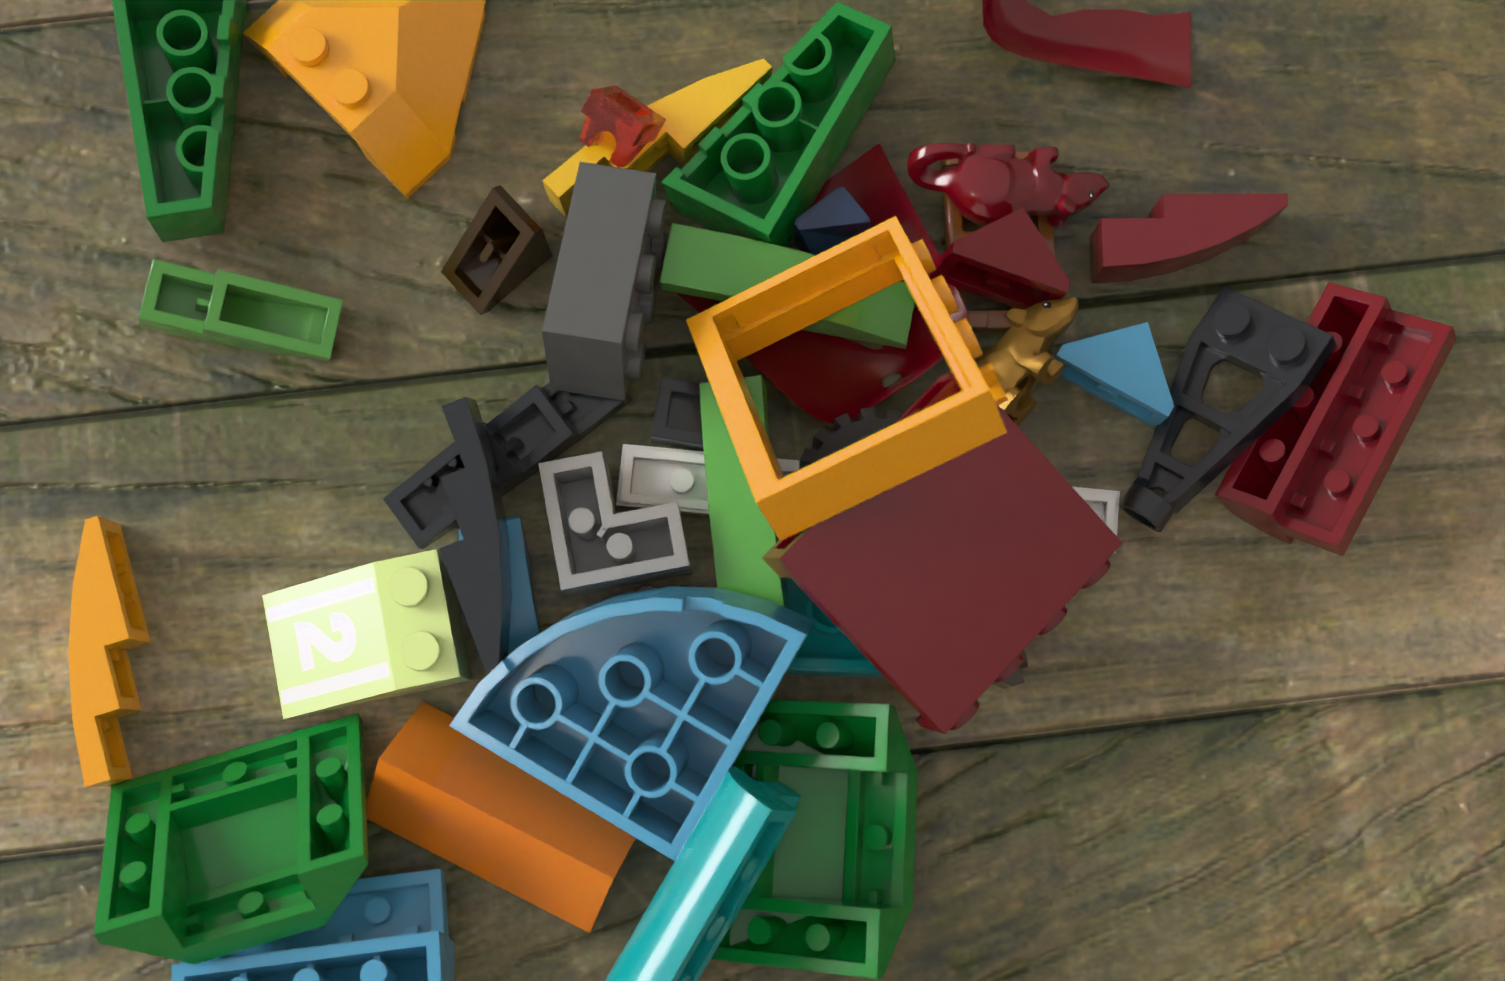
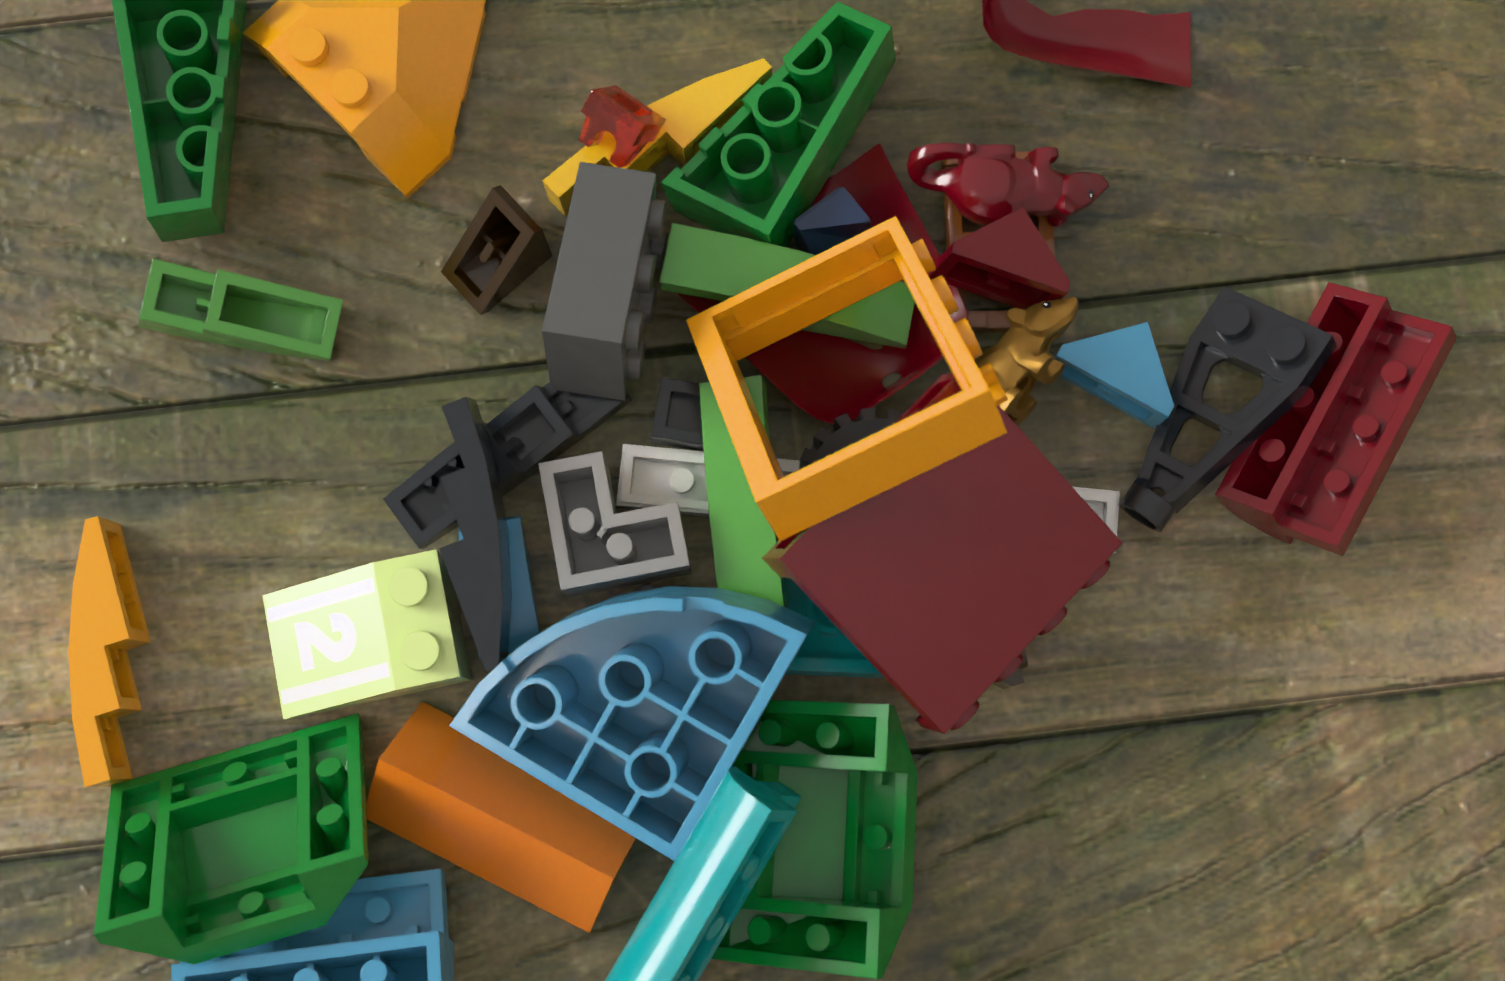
(1178, 234): dark red slope -> none

